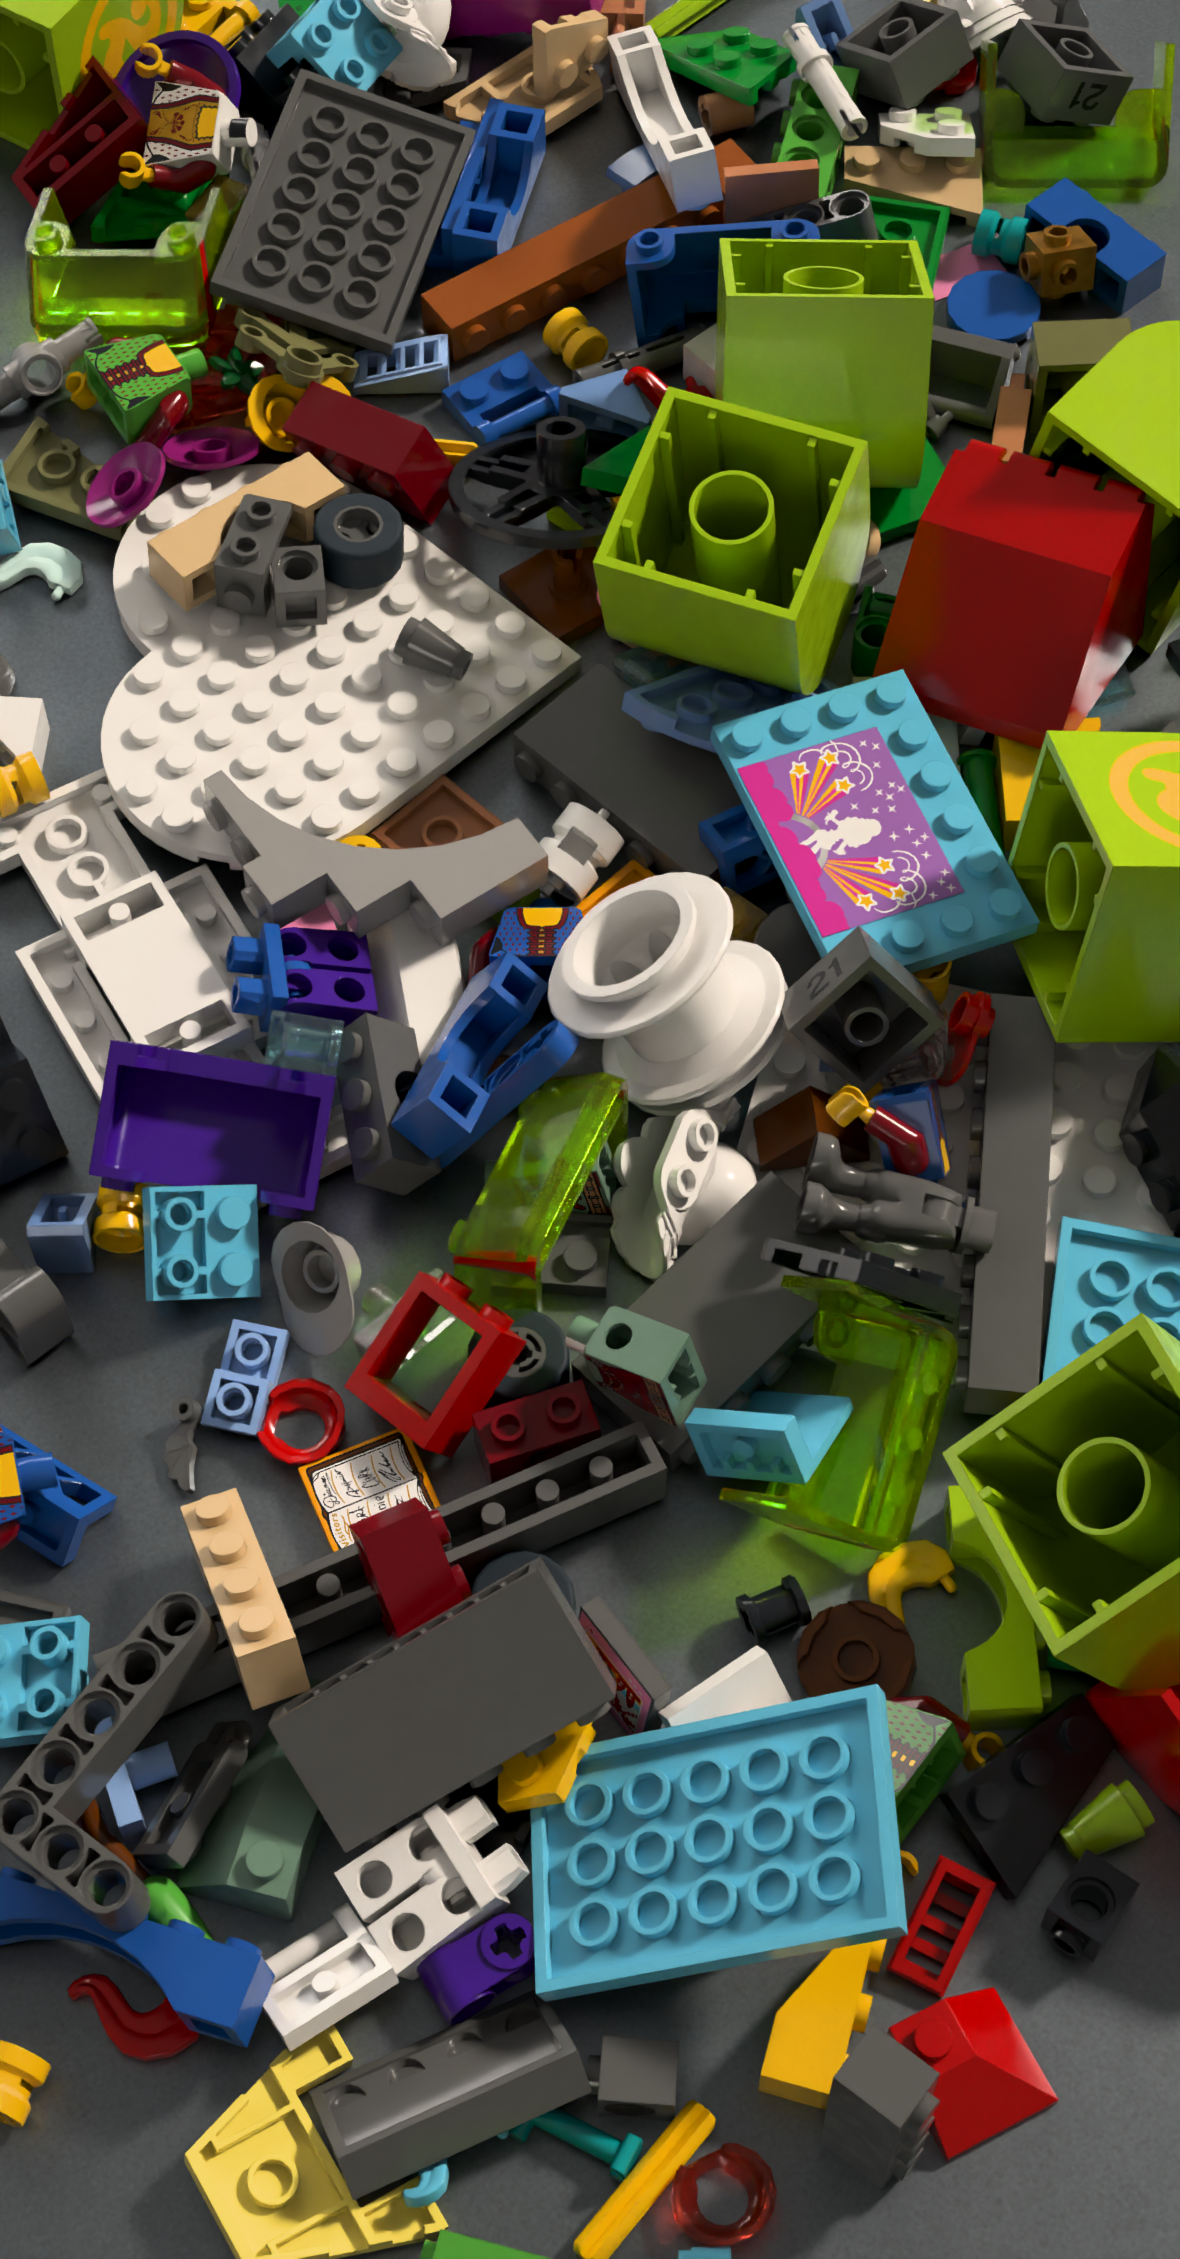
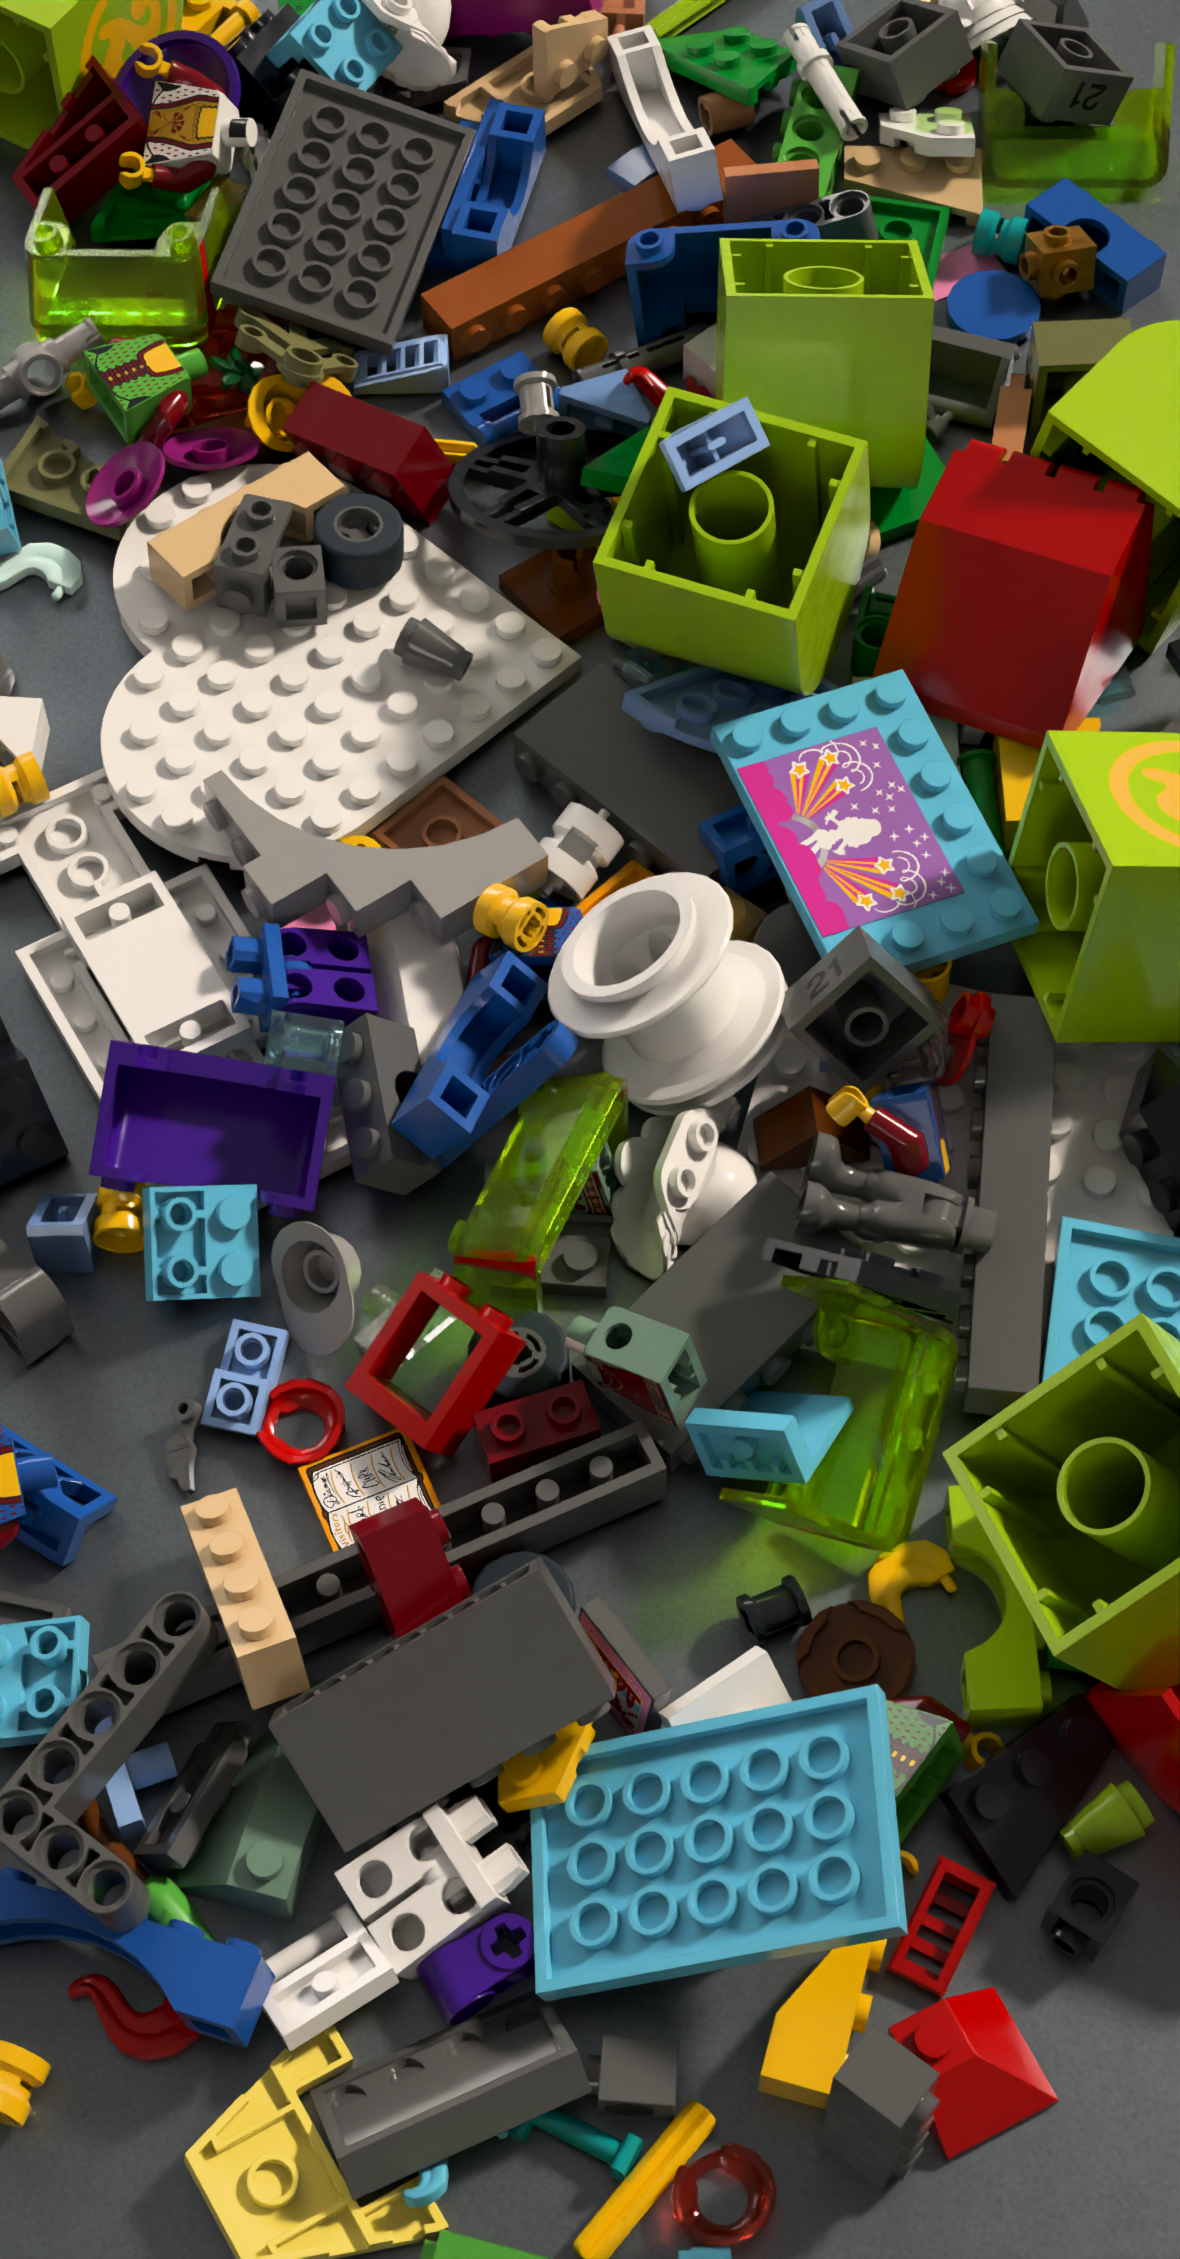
(506, 915): none -> yellow wheel
(536, 399): none -> light grey bush
(713, 443): none -> light blue slope

